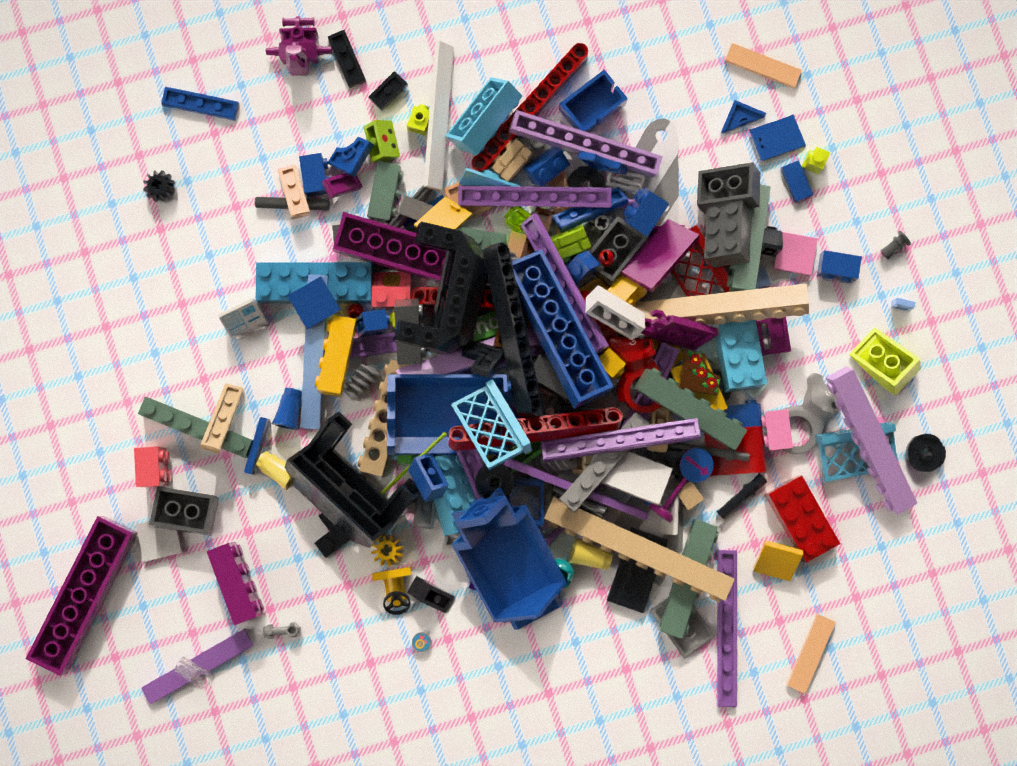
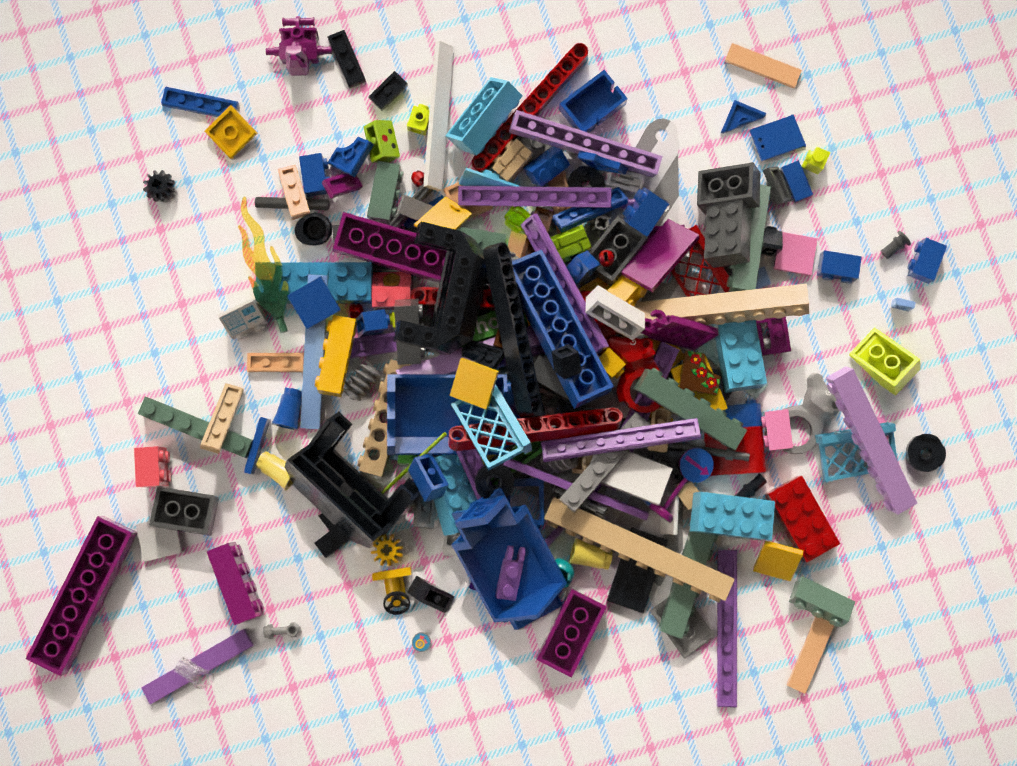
(231, 132): none -> yellow tile
(268, 273): none -> piece
(275, 362): none -> light nougat tile
(313, 229): none -> black piece
(417, 178): none -> red hinge
(474, 383): none -> yellow tile
(510, 574): none -> medium lavender hinge
(566, 361): none -> black panel
(571, 632): none -> magenta brick
(732, 516): none -> medium azure brick
(778, 186): none -> dark grey tile
(821, 602): none -> sand green brick
(926, 260): none -> blue brick

